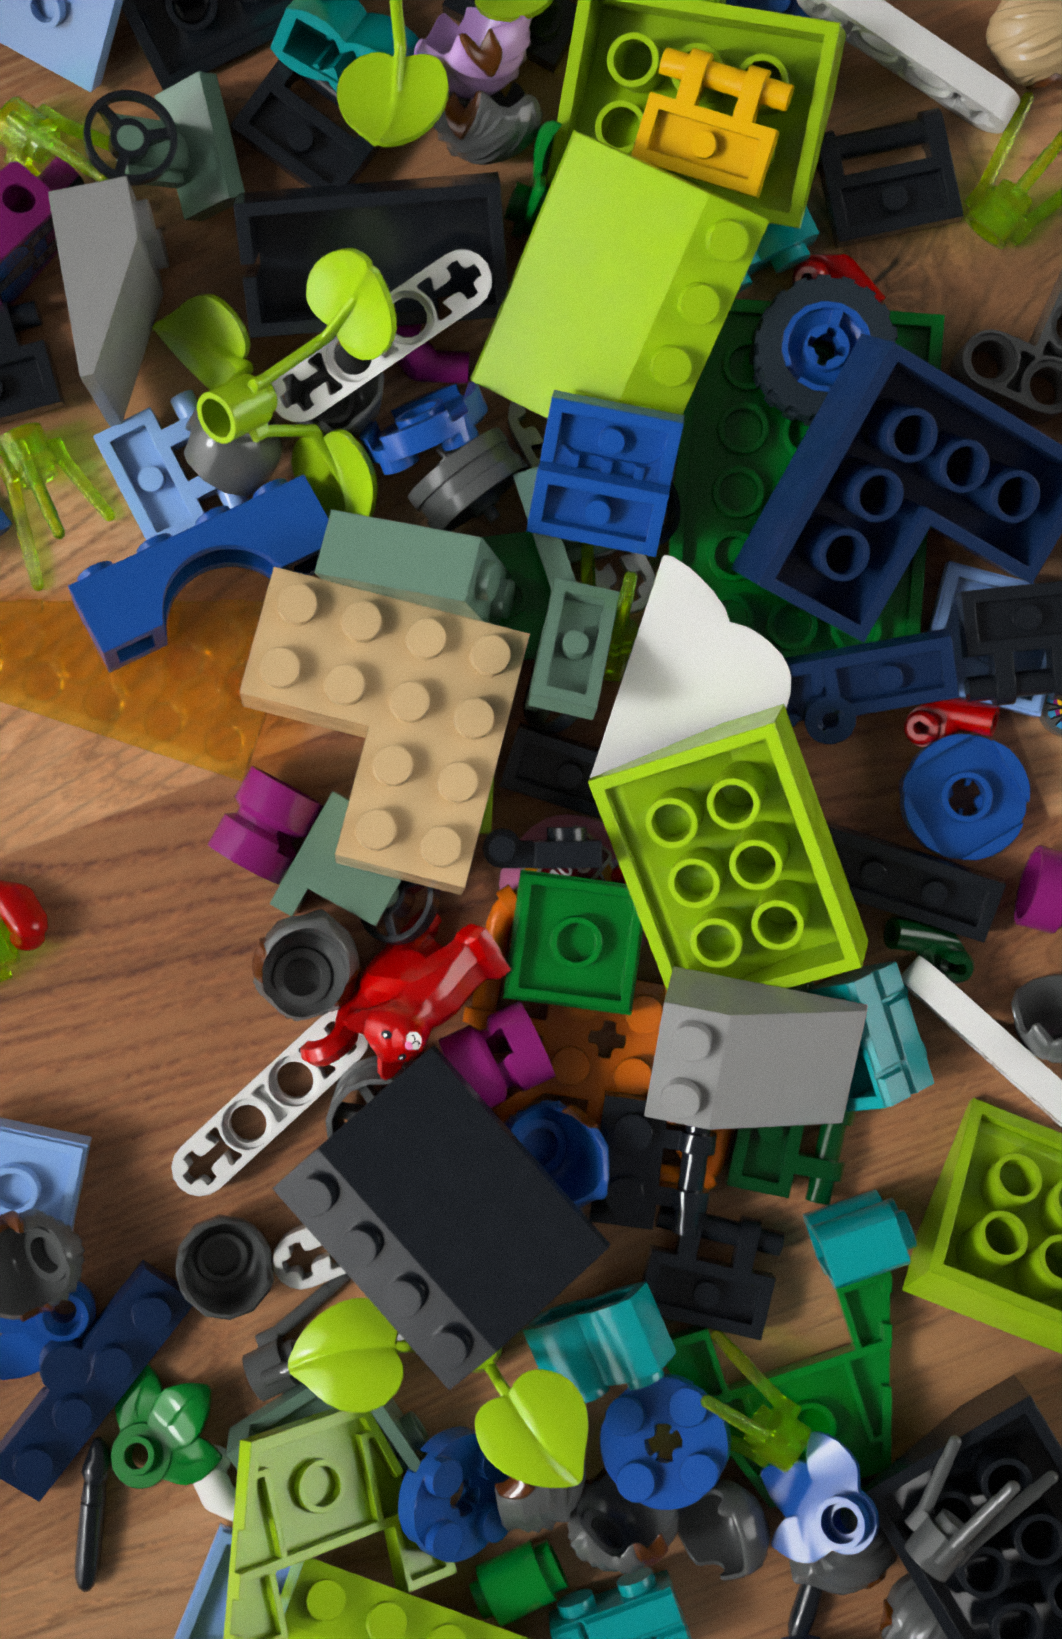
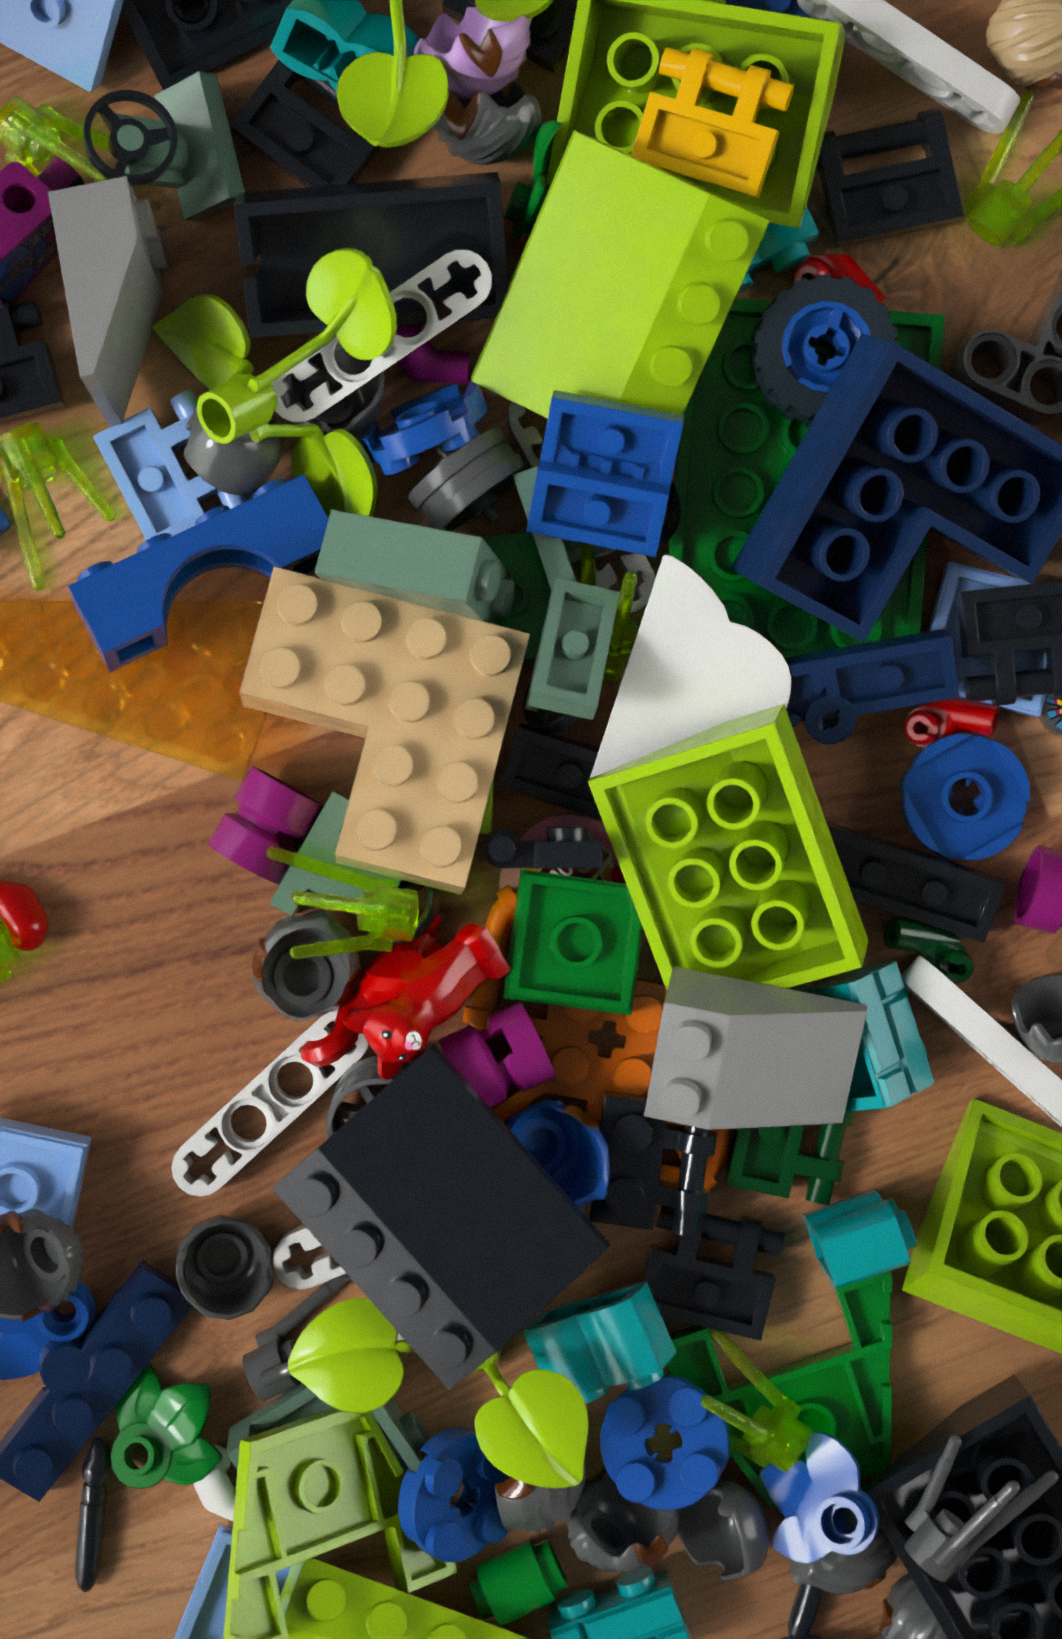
(384, 911): none -> clear neon green plant

